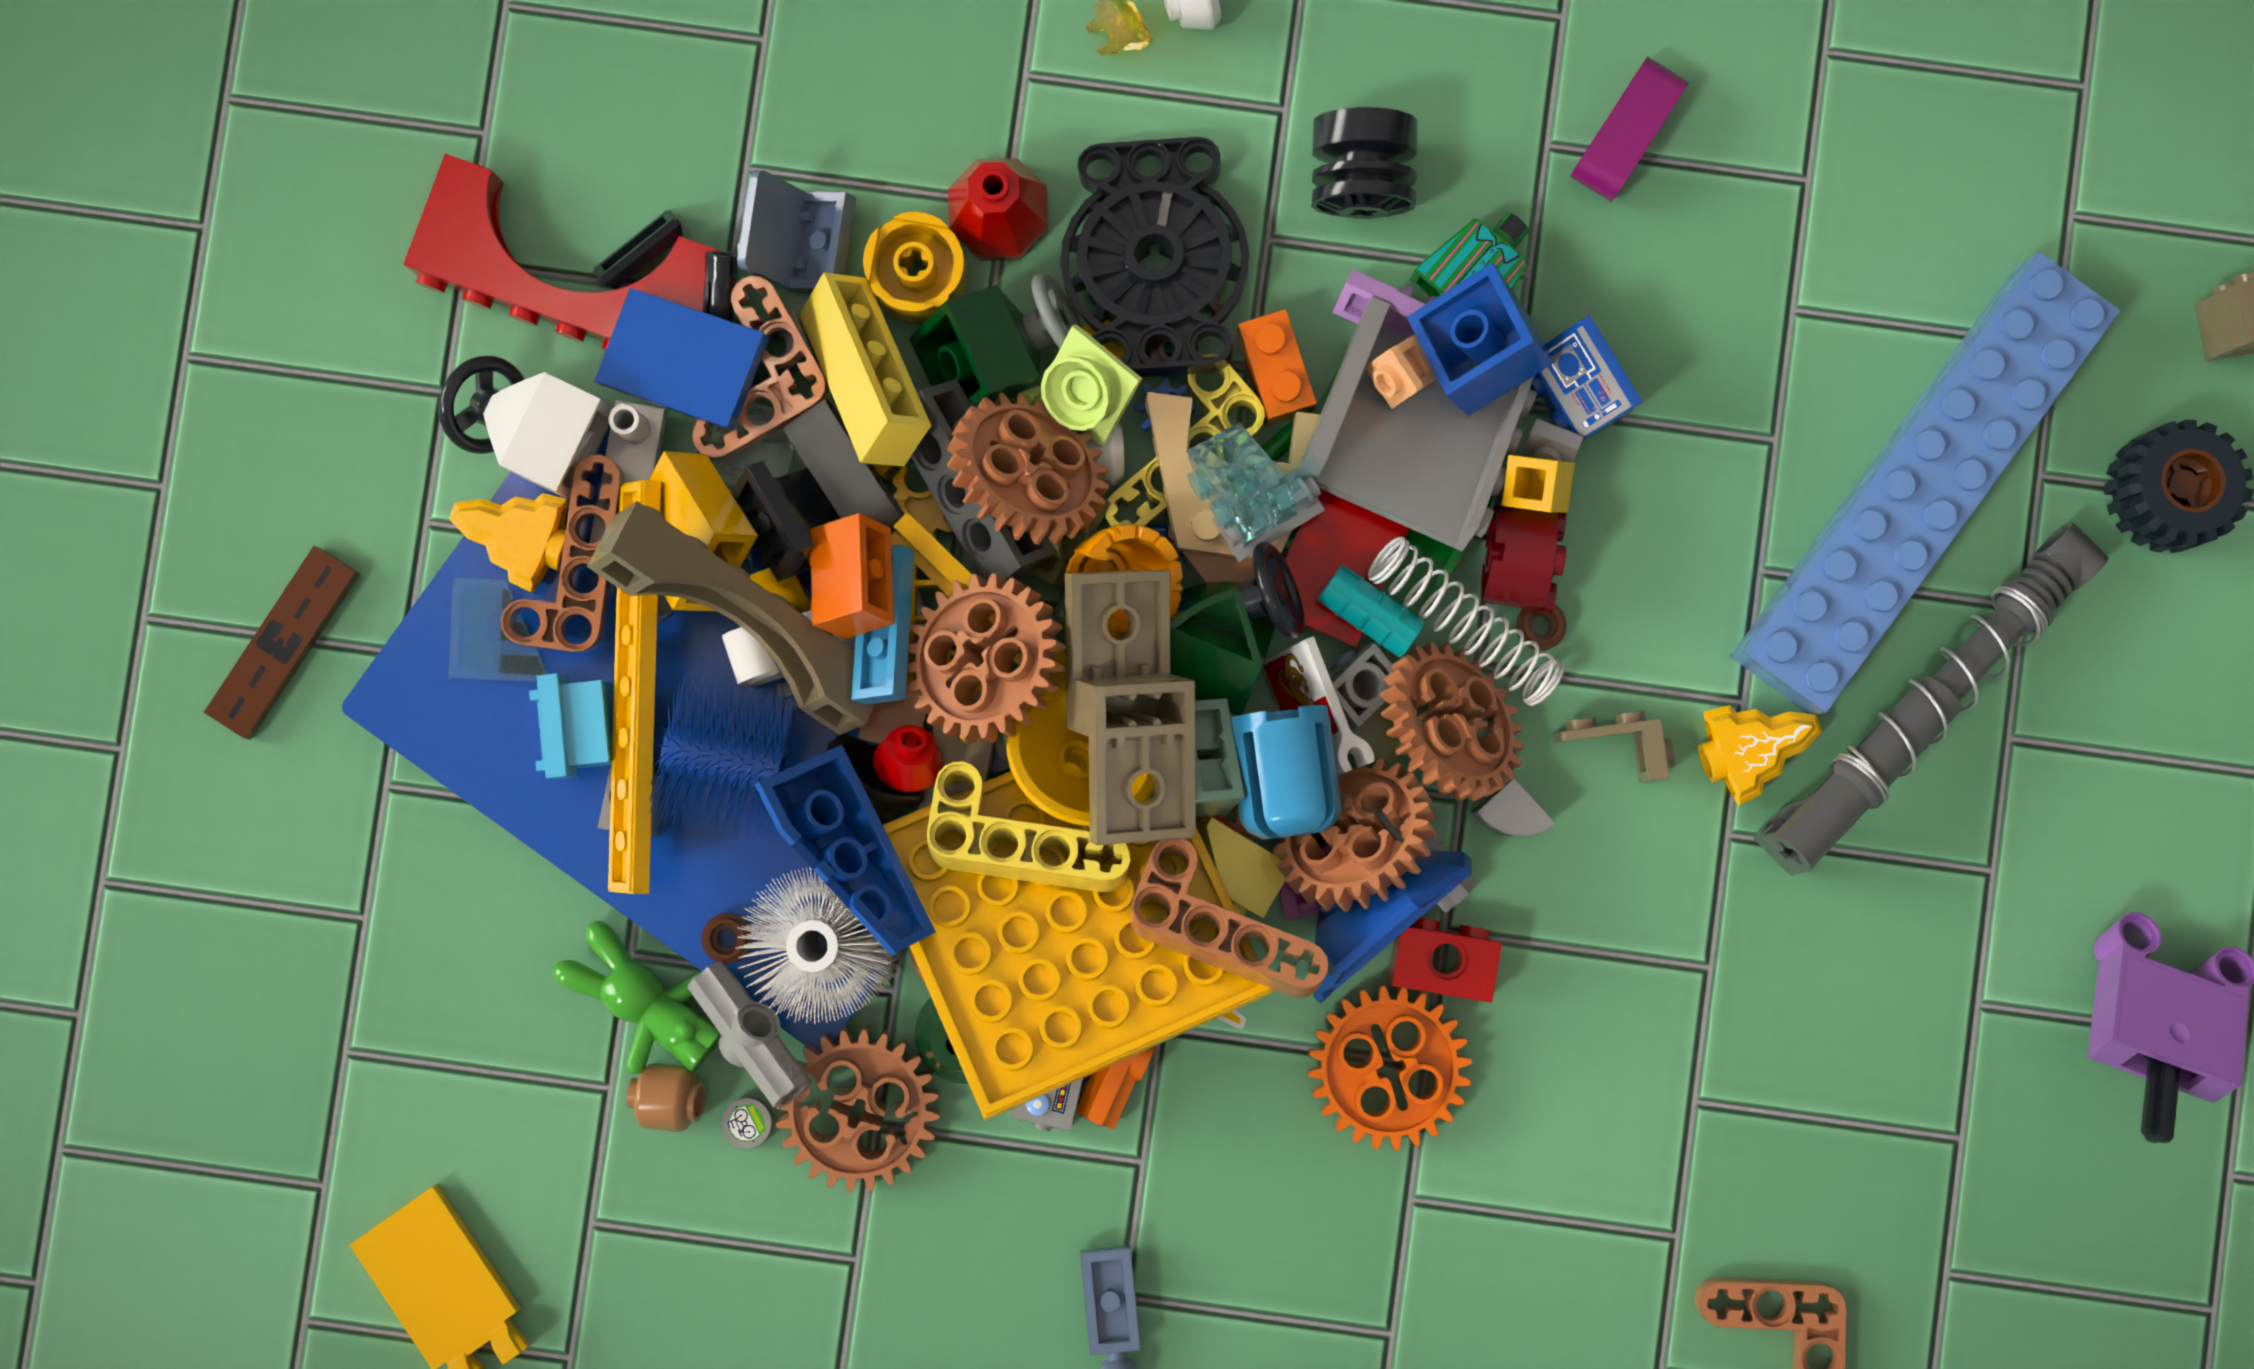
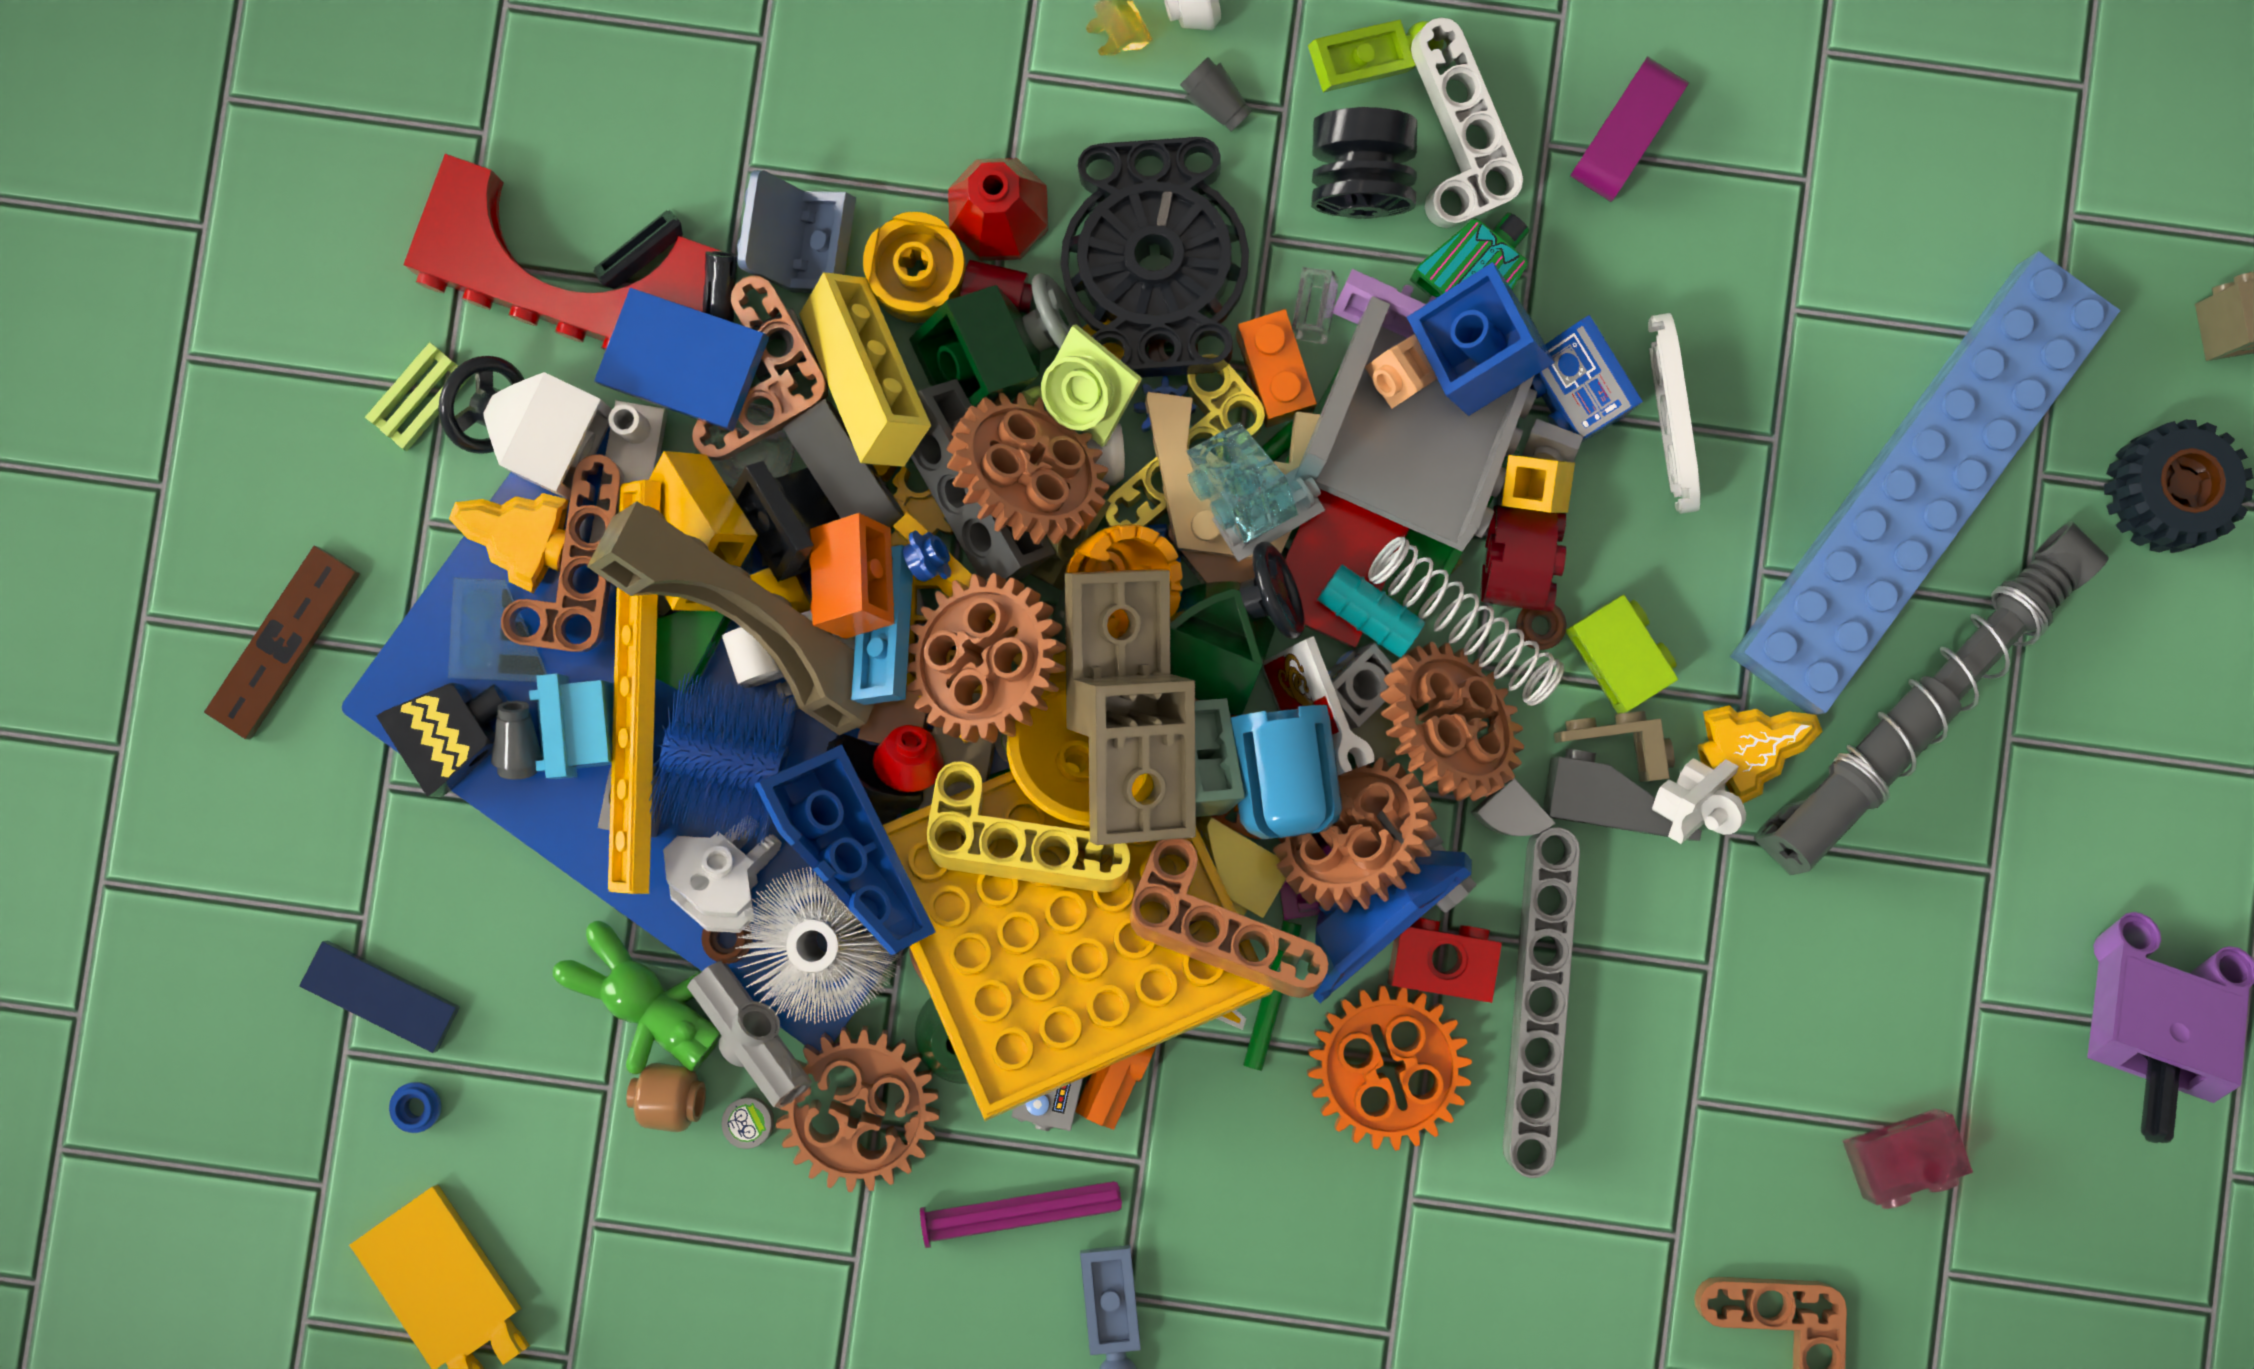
(379, 996): none -> dark blue tile
(400, 389): none -> yellowish green tile
(400, 1111): none -> blue plate
(443, 734): none -> black torso
(515, 742): none -> dark grey cone
(687, 645): none -> green slope
(715, 877): none -> white hinge
(927, 556): none -> blue plate
(1010, 281): none -> dark red brick
(1019, 1212): none -> magenta axle
(1216, 94): none -> dark grey cone
(1267, 1013): none -> green bar
(1321, 279): none -> clear piece
(1365, 54): none -> lime plate
(1456, 118): none -> white beam
(1552, 1023): none -> light grey beam
(1601, 796): none -> dark grey slope
(1623, 653): none -> lime brick
(1674, 413): none -> white tile
(1700, 799): none -> white hips
(1908, 1158): none -> clear pink brick

